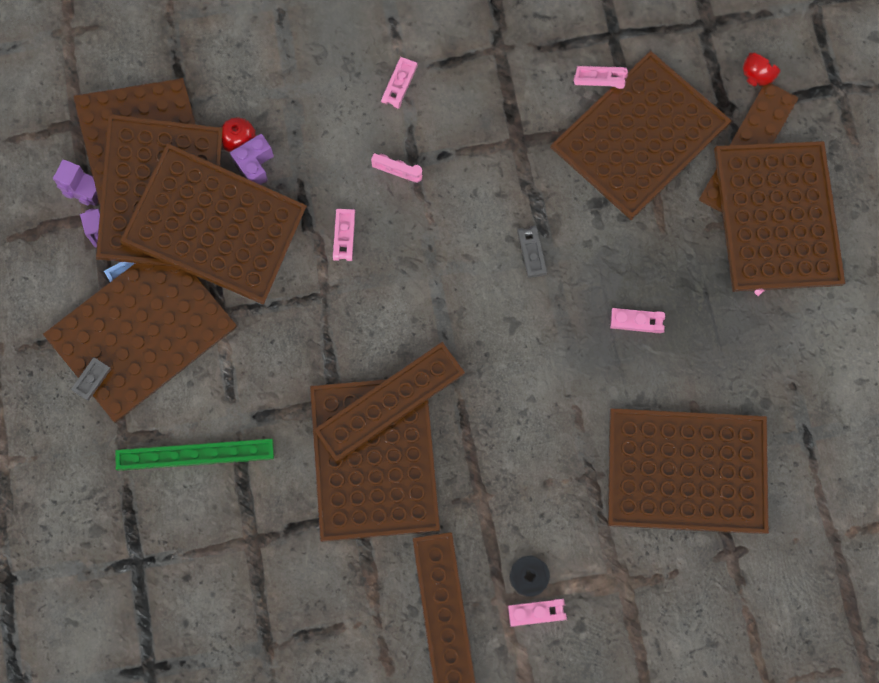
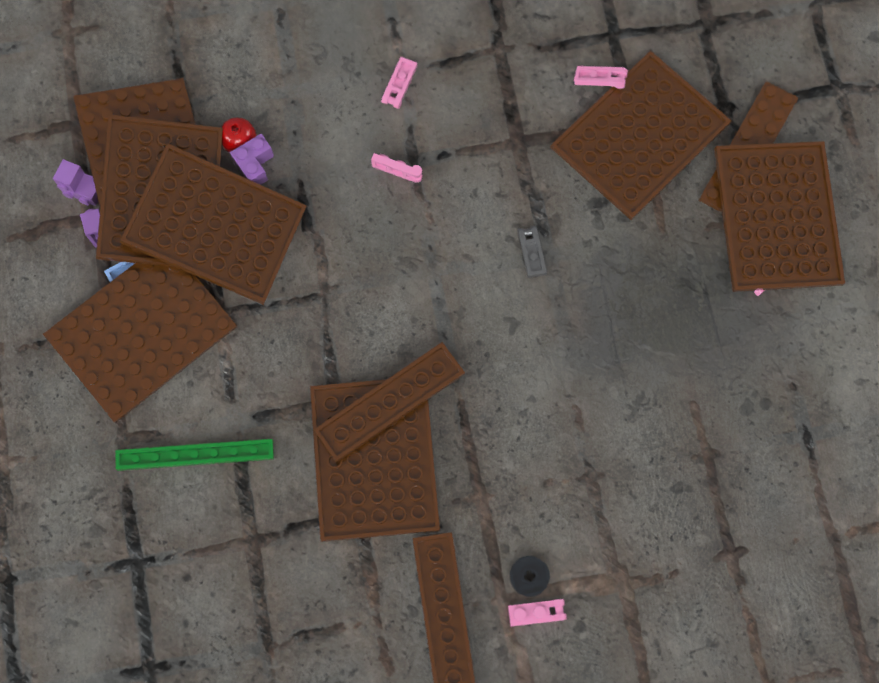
(91, 379): flat silver plate -> none
(344, 234): bright pink plate -> none
(637, 320): bright pink plate -> none
(688, 471): reddish brown plate -> none
(759, 70): red cylinder -> none

